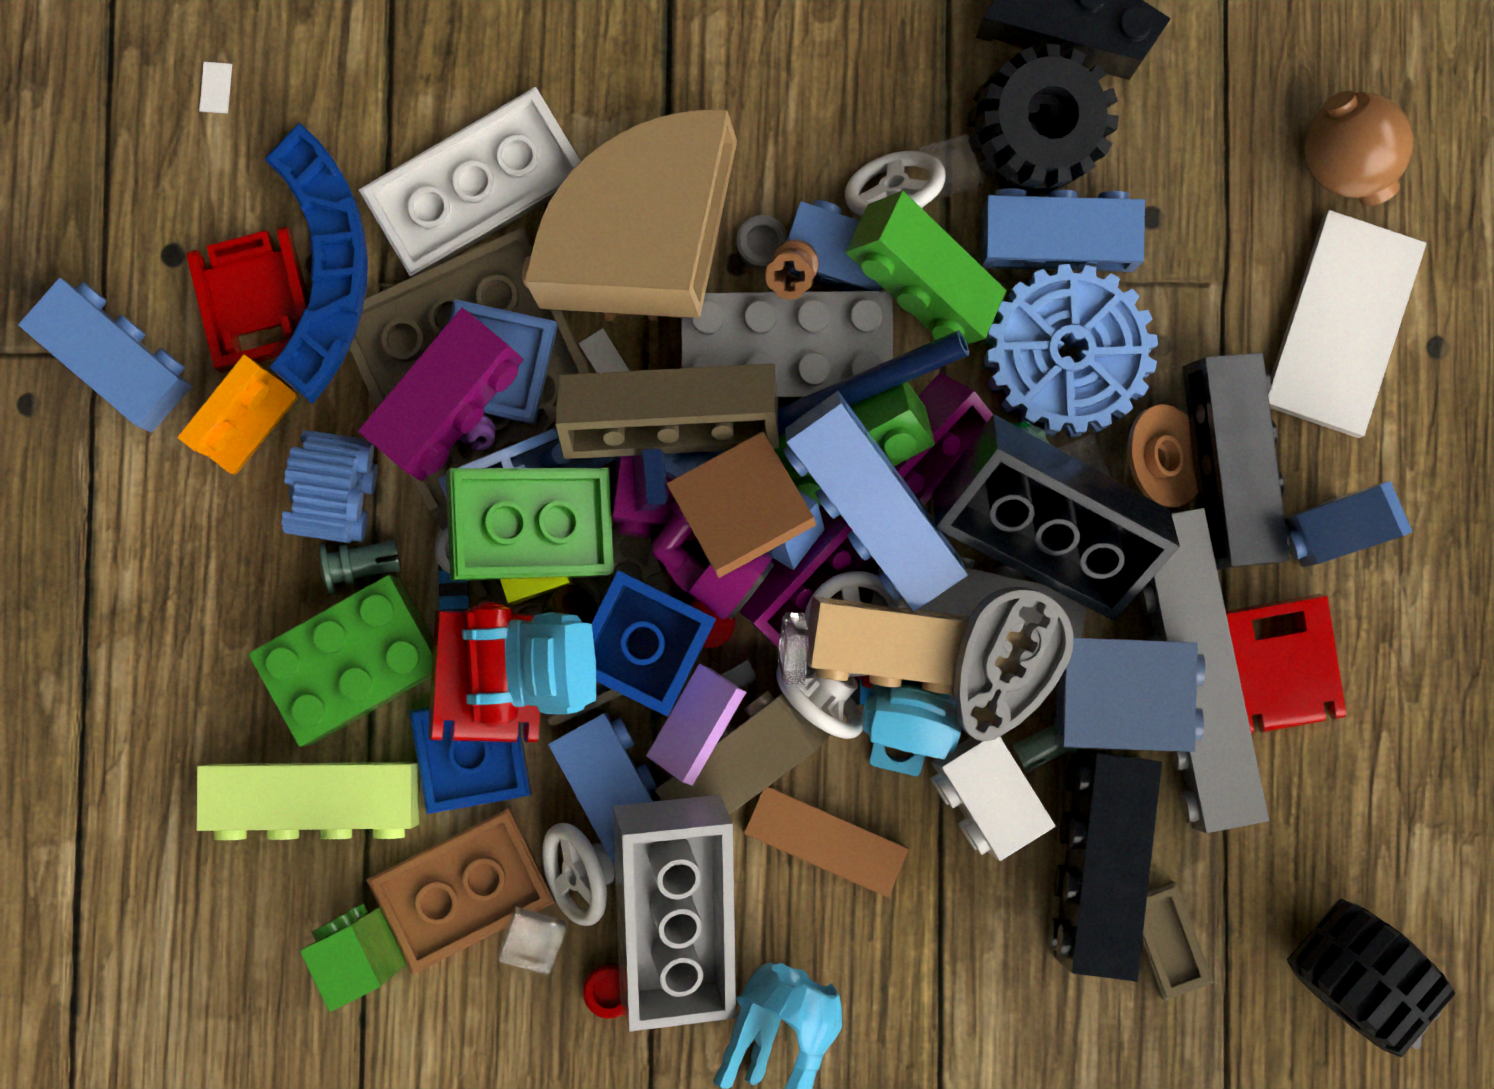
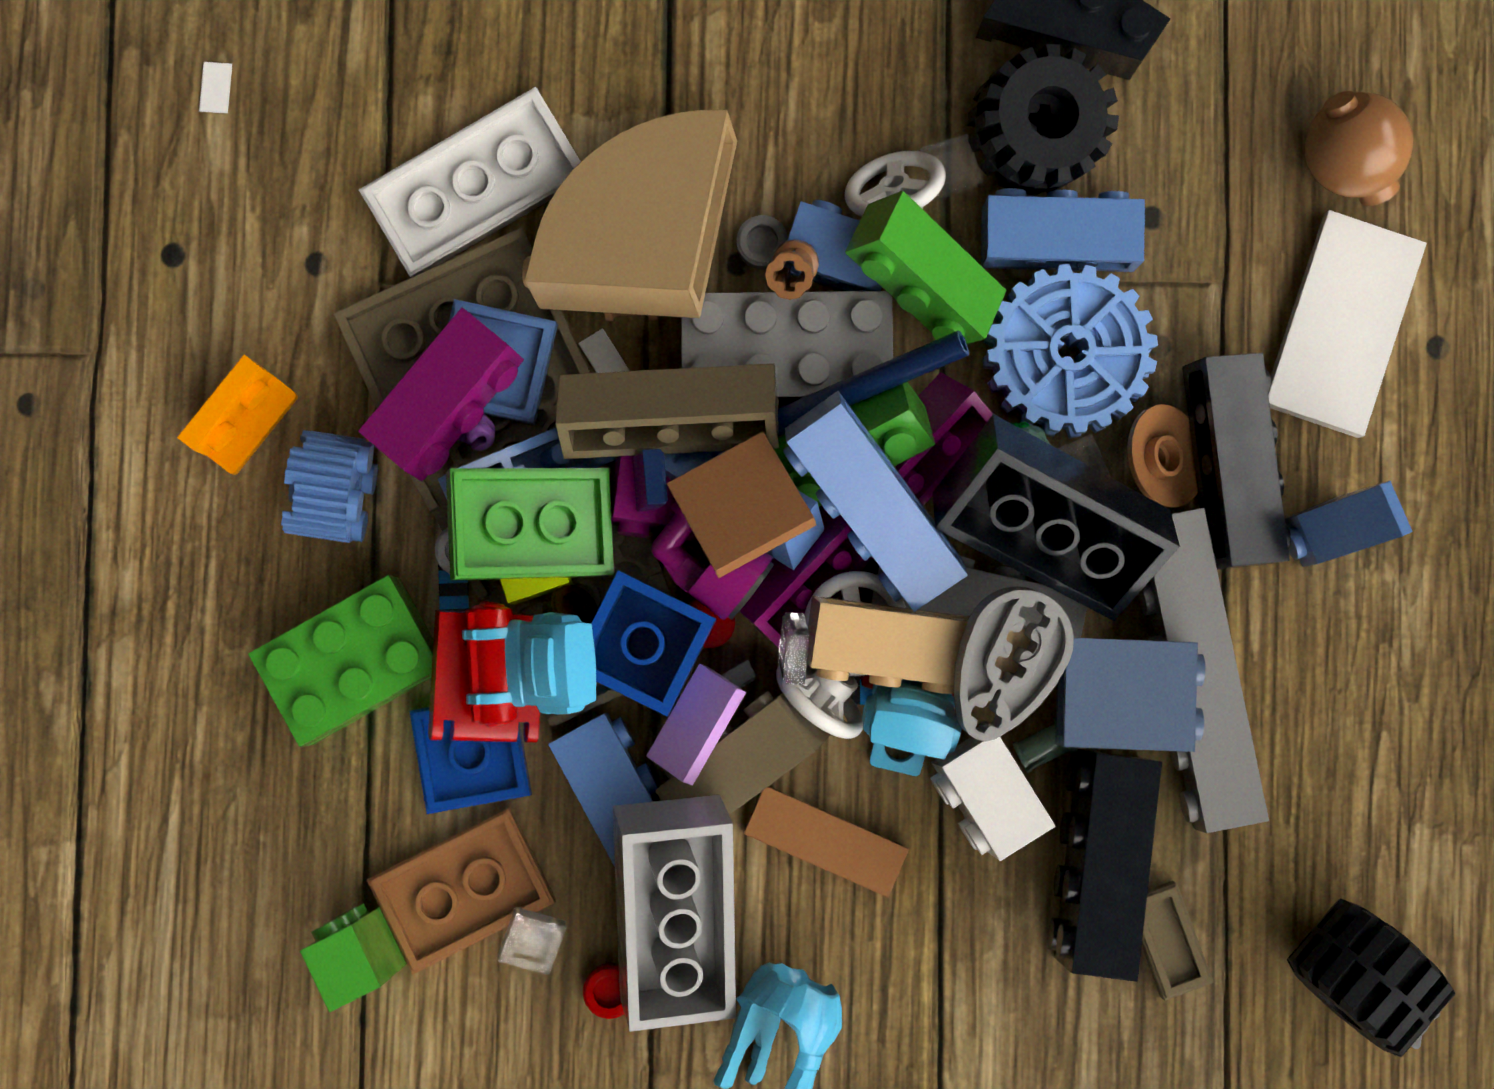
(107, 353): medium blue brick -> none
(248, 293): red container -> none
(308, 798): yellowish green brick -> none
(337, 263): blue tile -> none
(356, 563): sand green pin -> none
(584, 870): white piece -> none
(1288, 673): red container -> none

